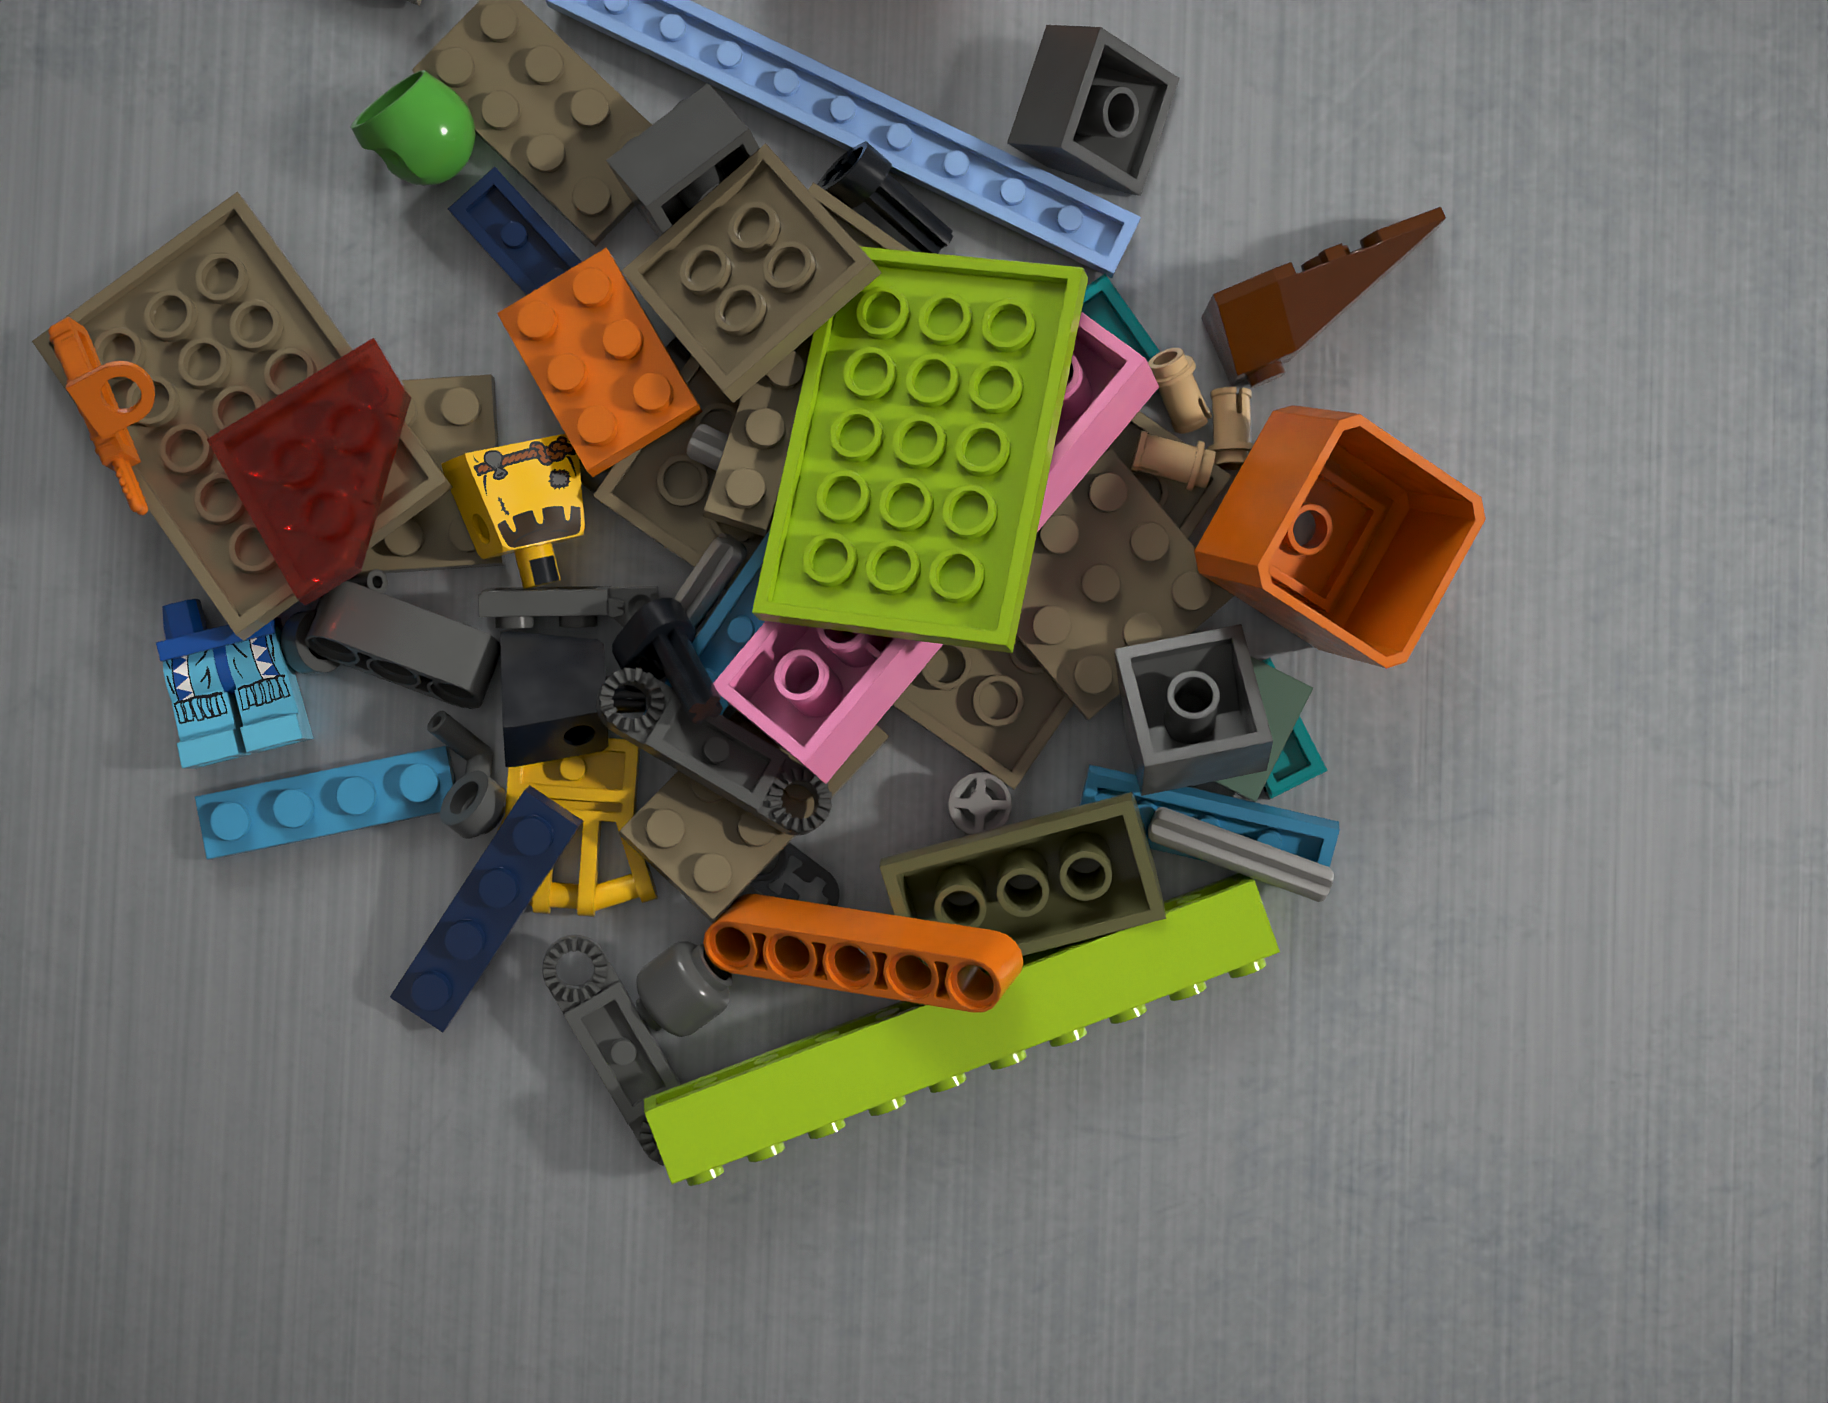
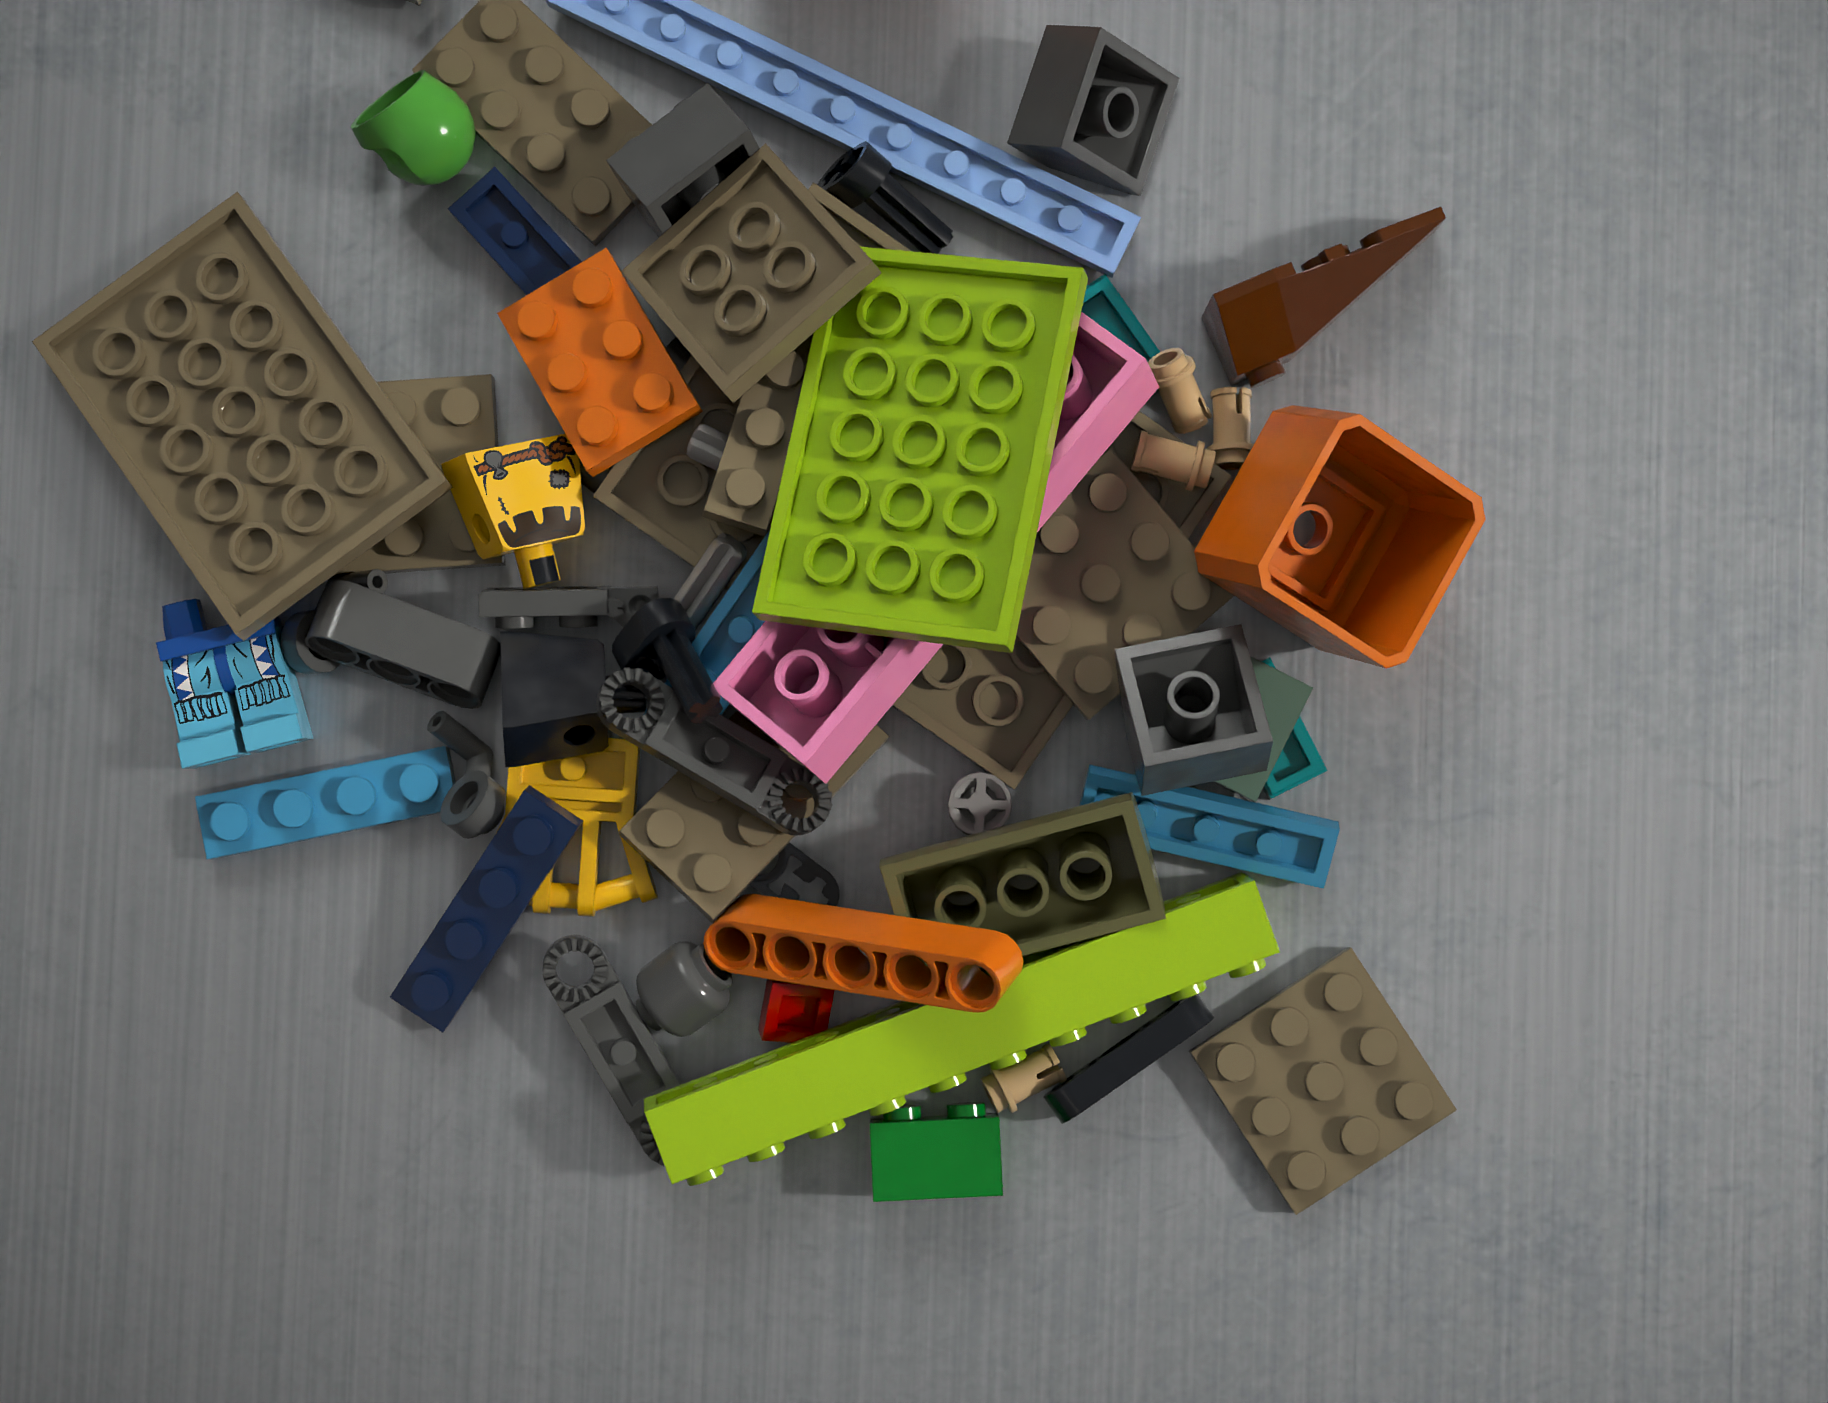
(97, 405): orange piece -> none
(319, 466): clear red plate -> none
(793, 1011): none -> red plate
(936, 1154): none -> green brick
(1024, 1079): none -> tan pin
(1128, 1057): none -> black beam
(1240, 854): light grey axle -> none
(1322, 1080): none -> dark tan plate

